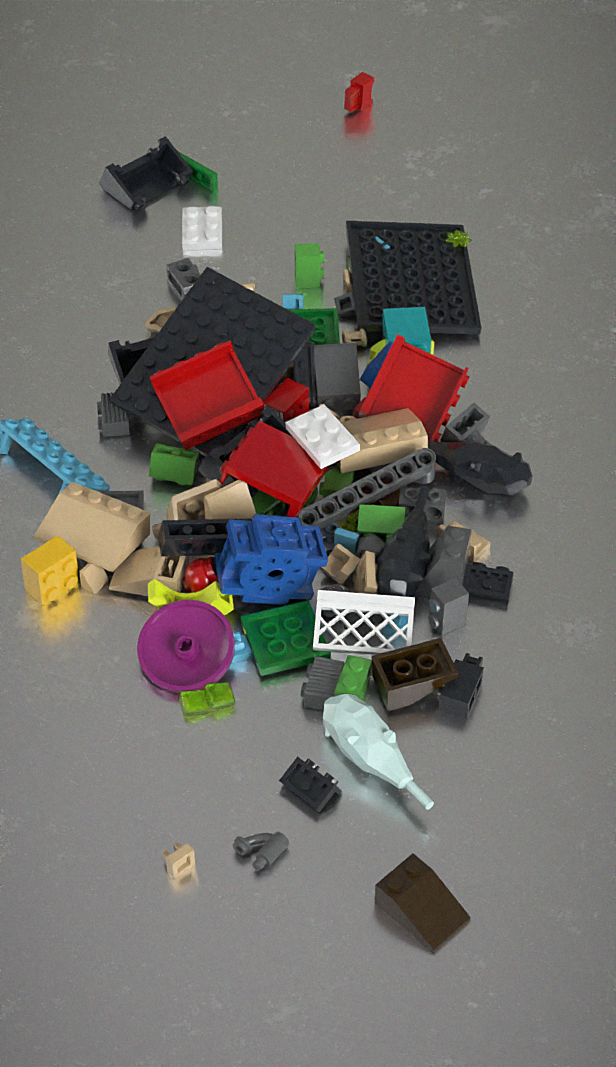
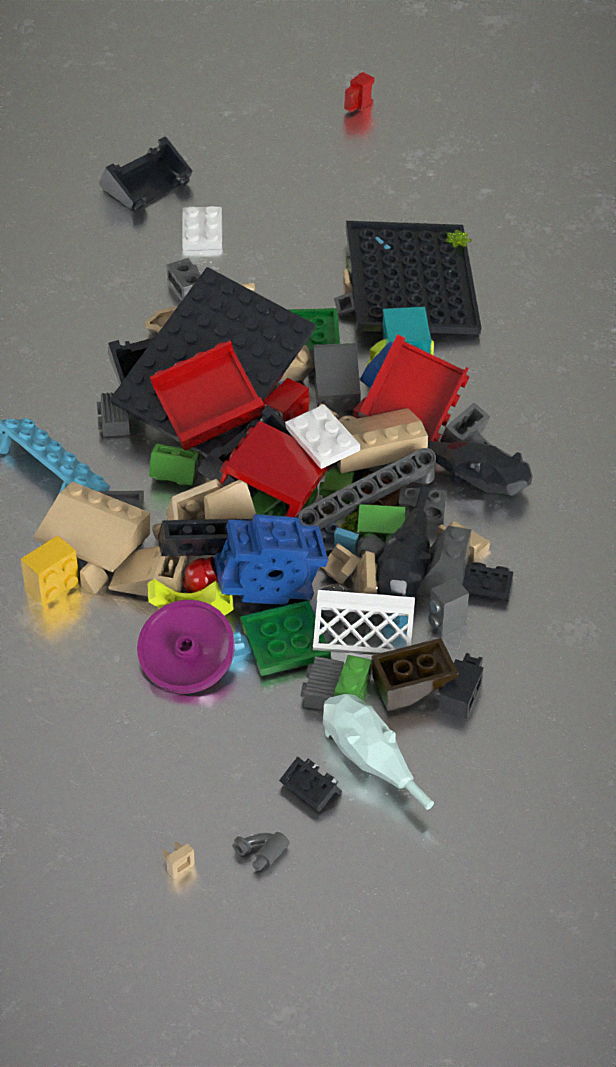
(202, 174): green tile -> none
(211, 699): clear neon green slope -> none
(292, 301): medium azure tile -> none
(305, 371): black tile -> none
(307, 265): bright green brick -> none
(357, 337): tan bush -> none
(421, 903): dark brown slope -> none

